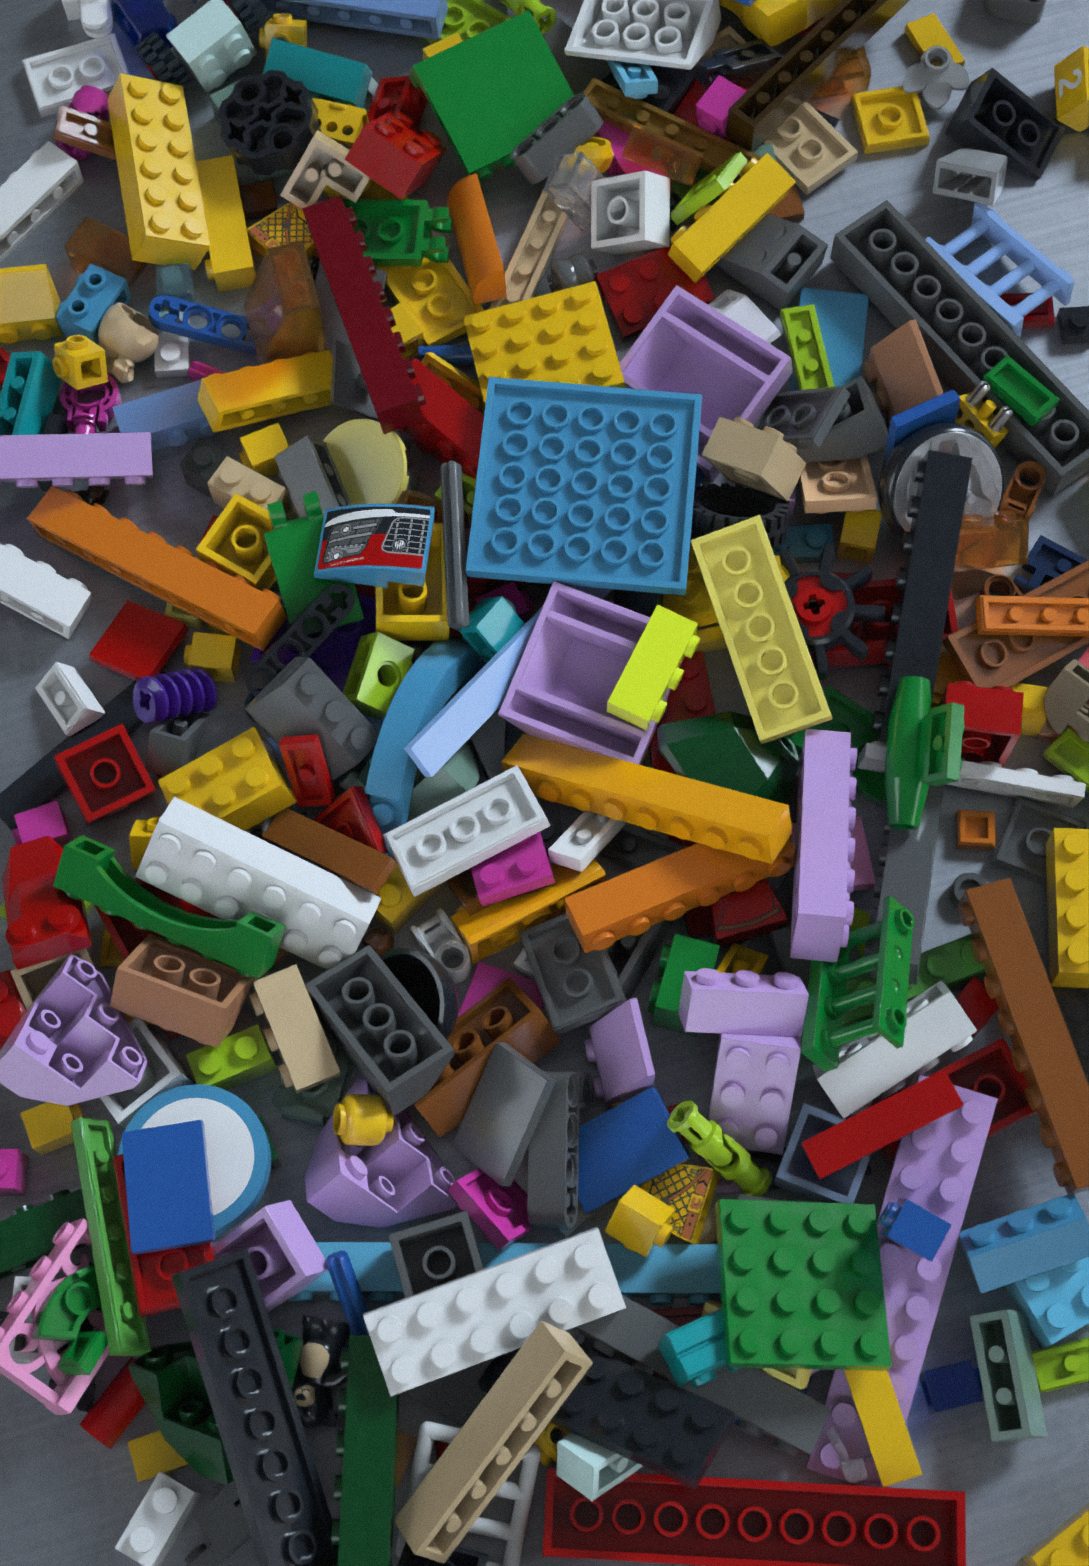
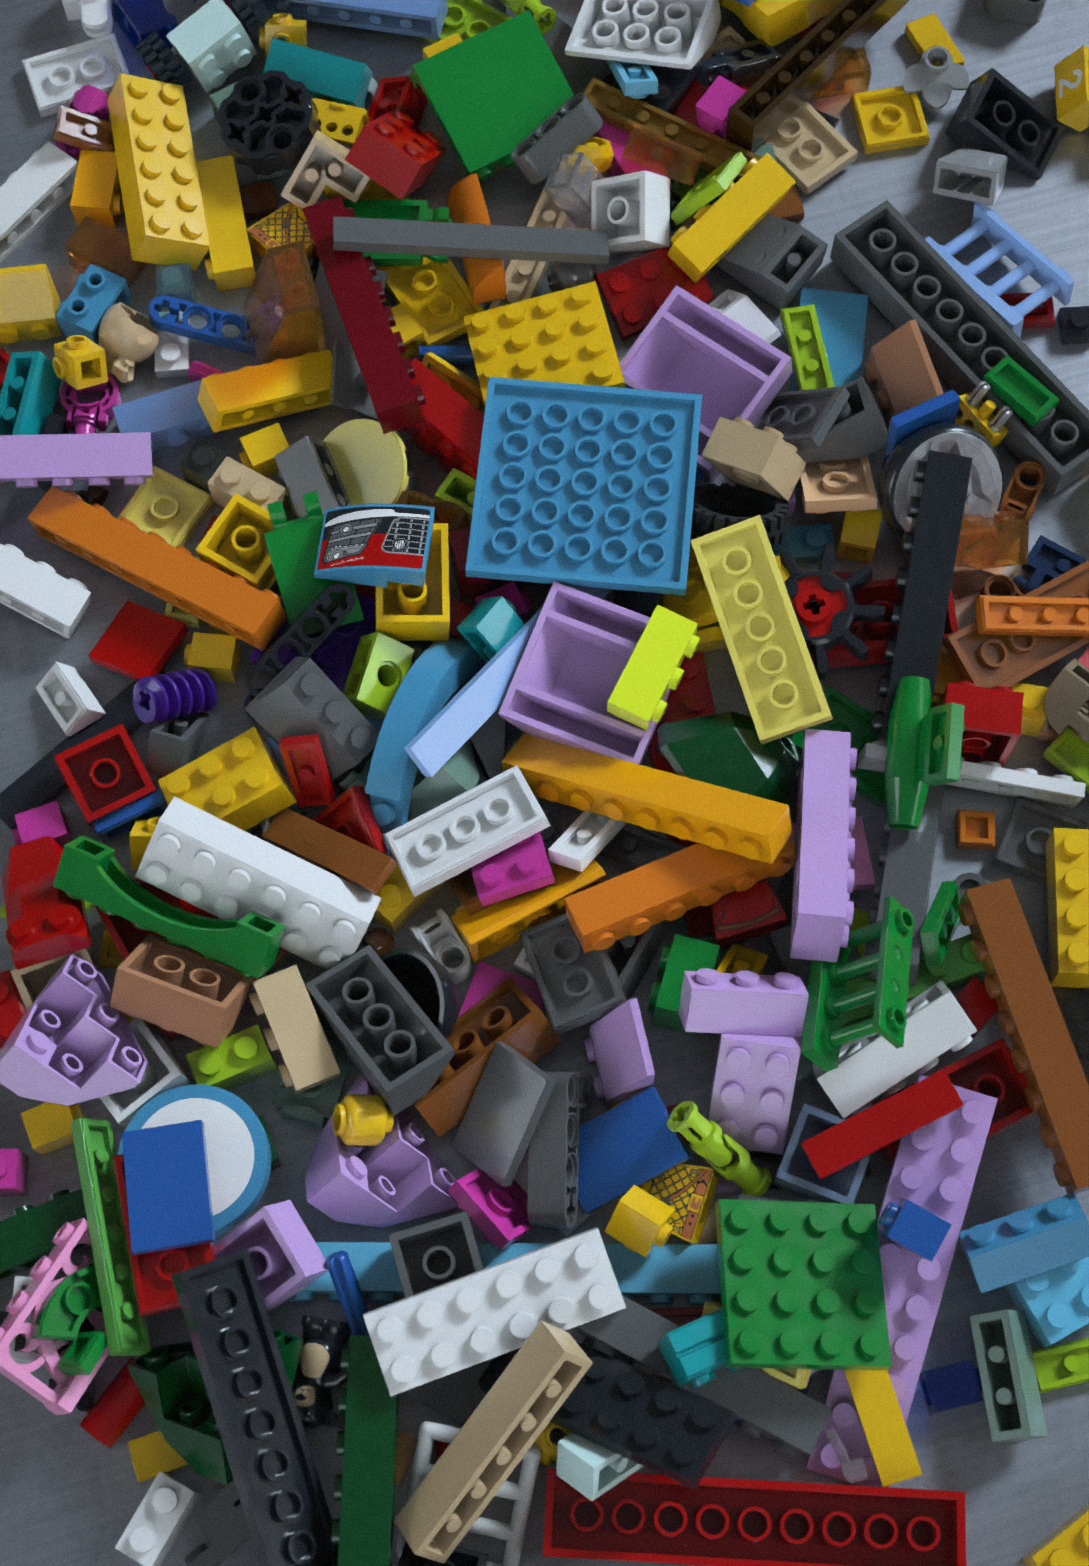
(97, 188): none -> light orange brick
(123, 819): none -> blue tile
(167, 507): none -> light yellow tile
(454, 545): dark grey axle -> none
(470, 240): none -> dark grey tile
(940, 924): none -> green tile

